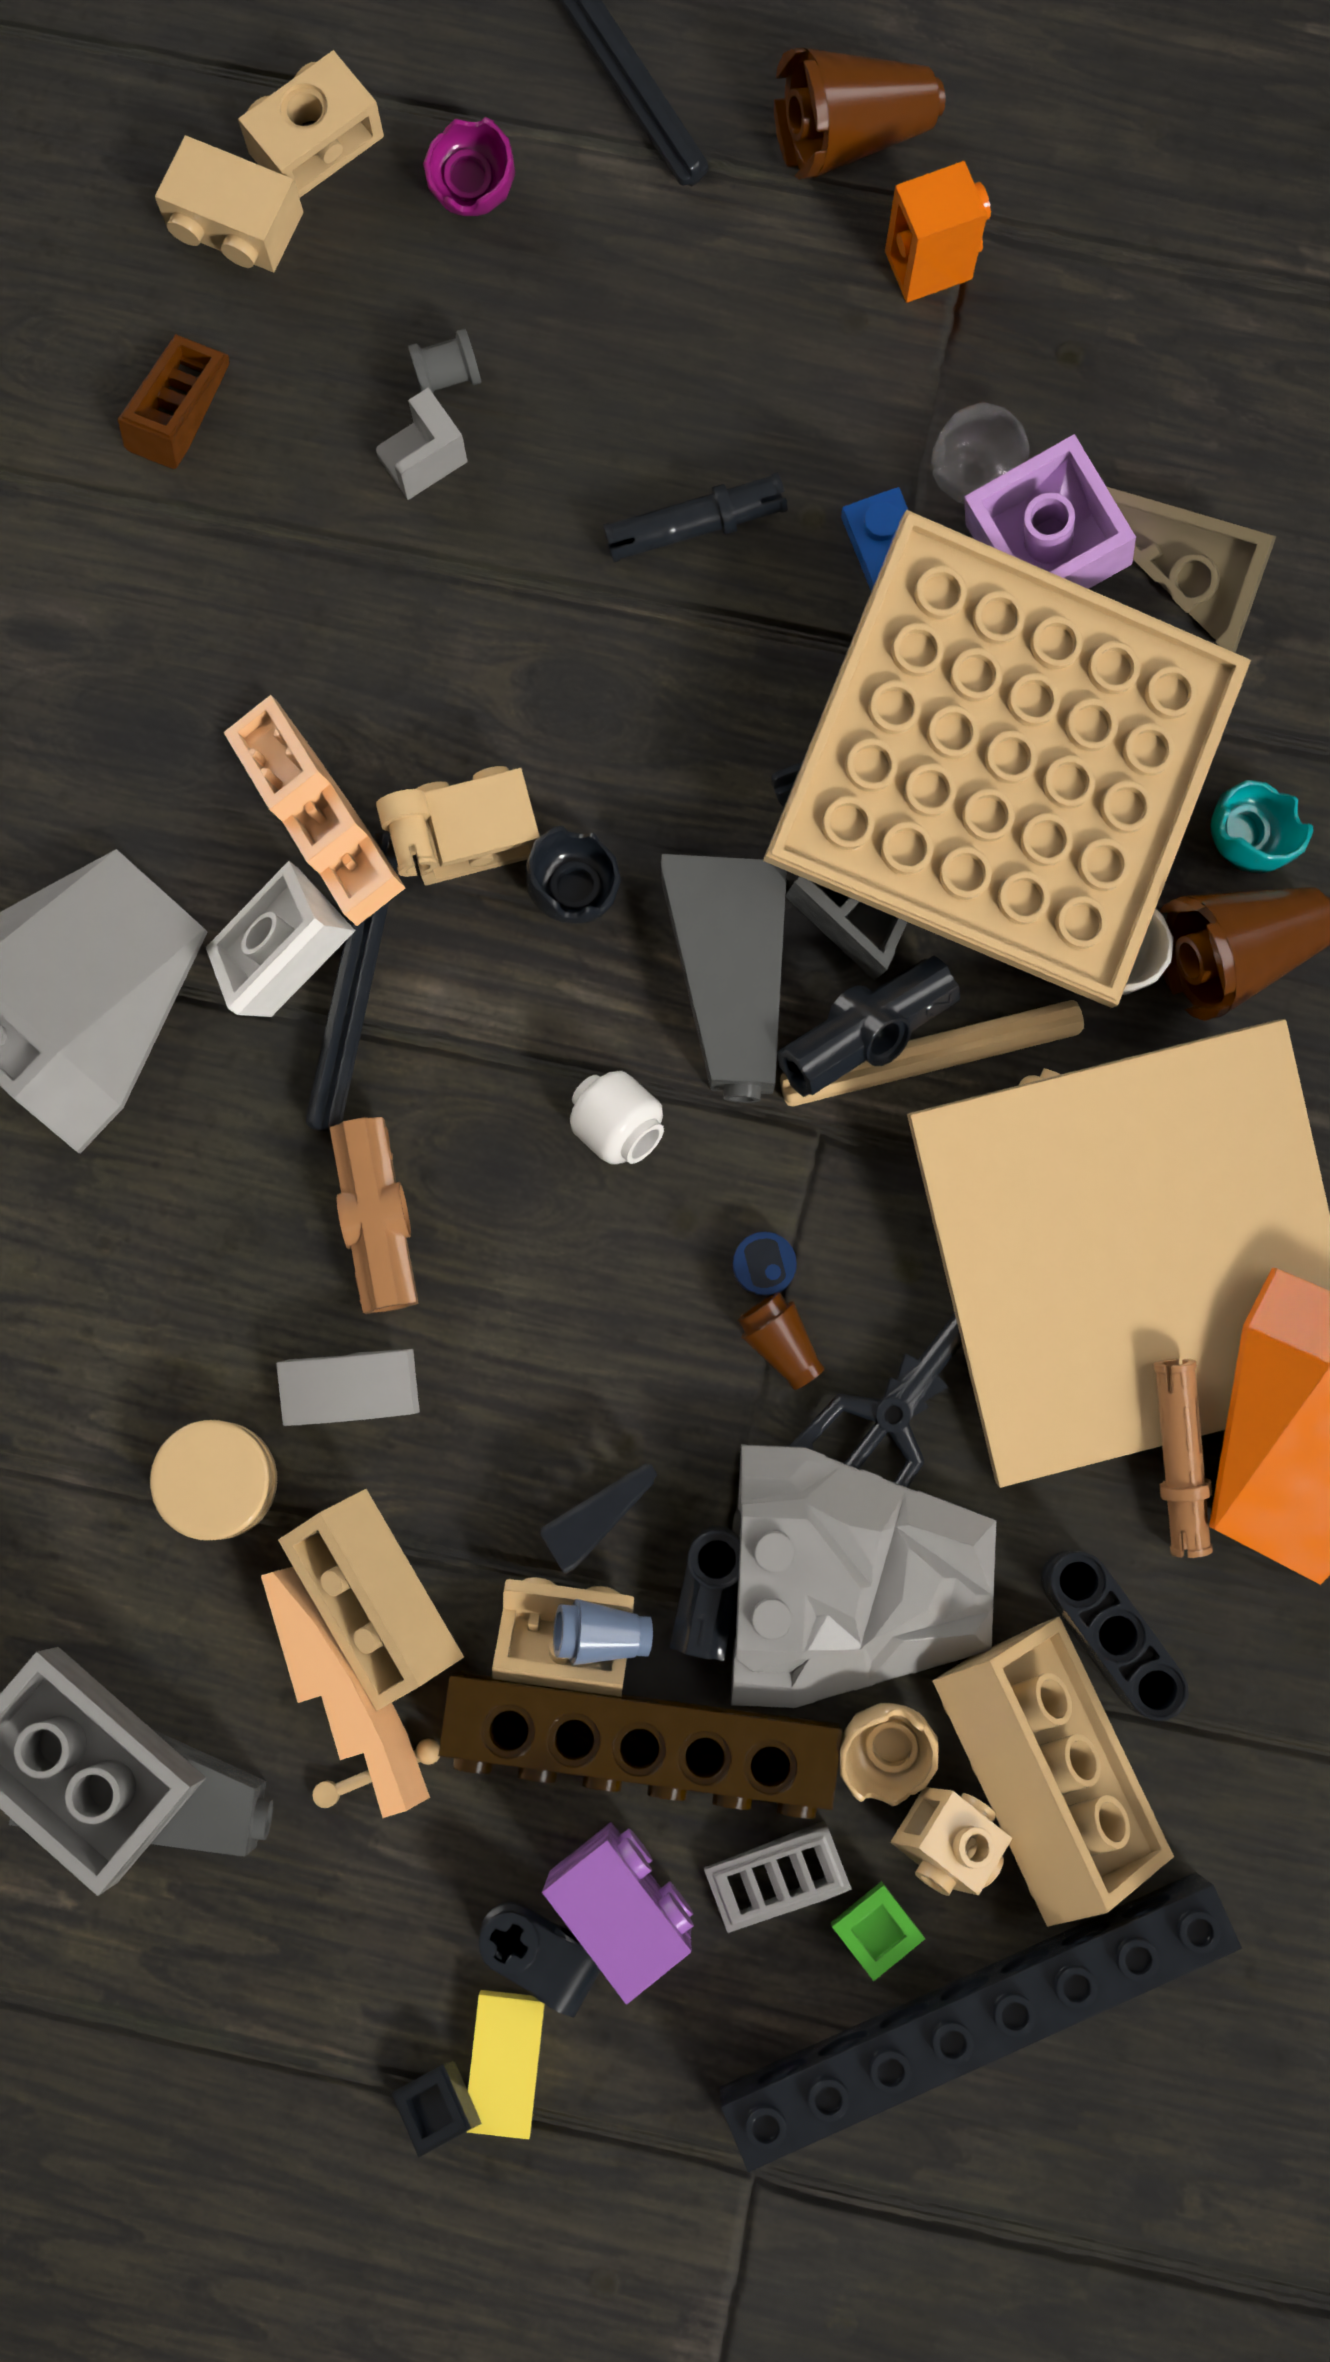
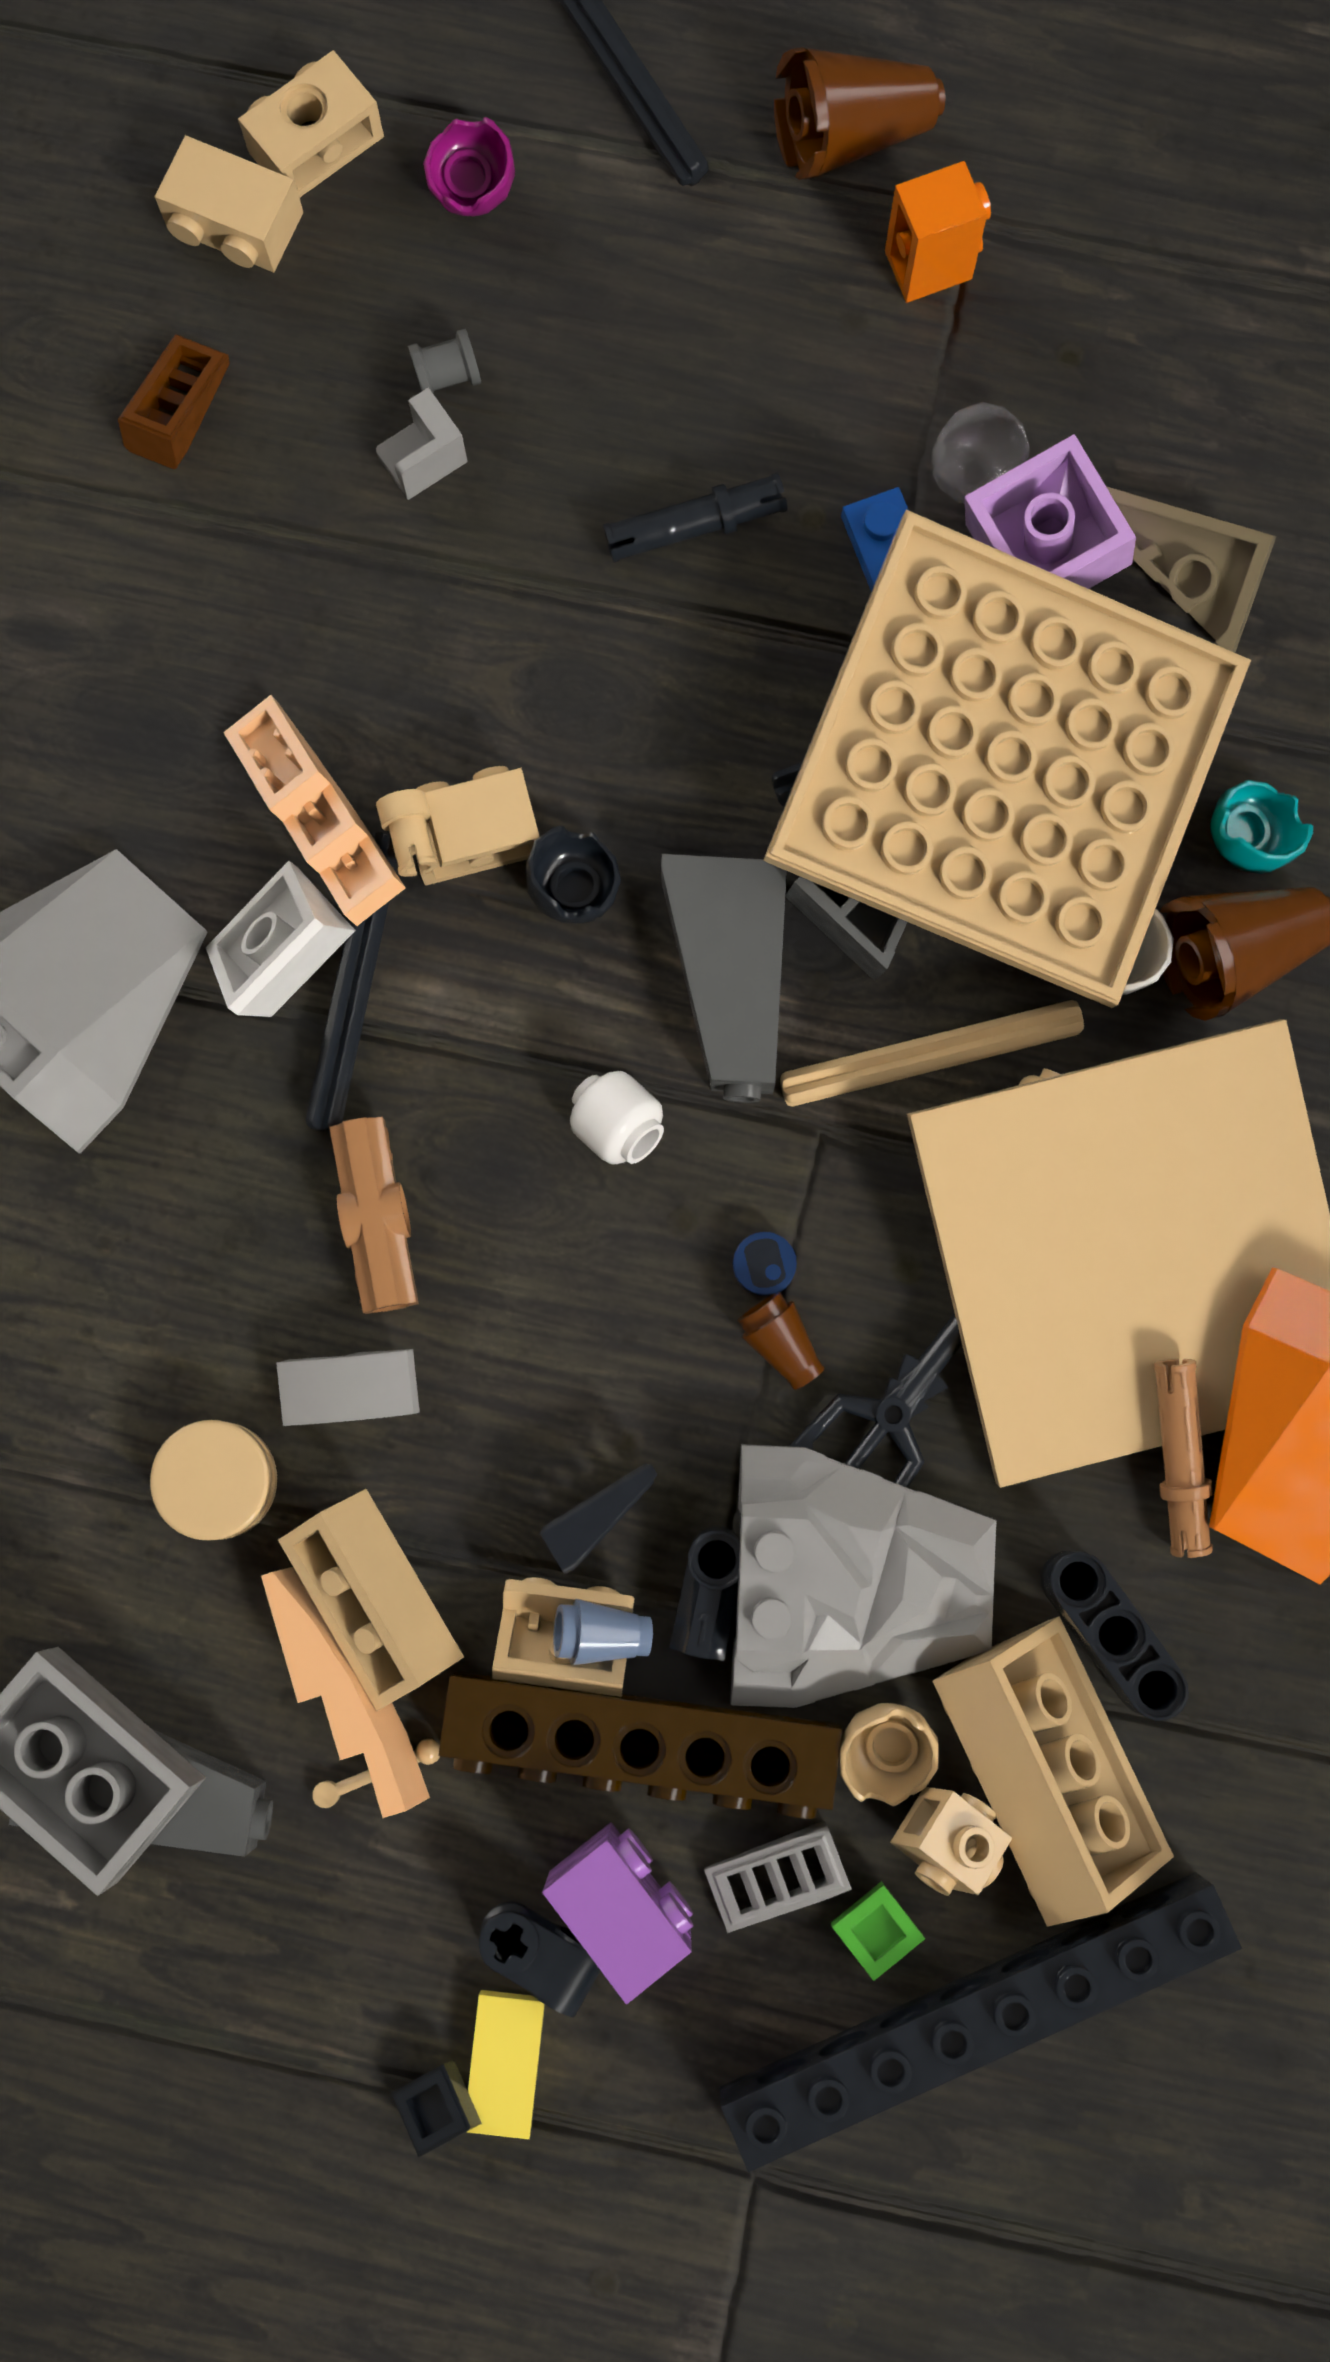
(868, 1026): black piece -> none

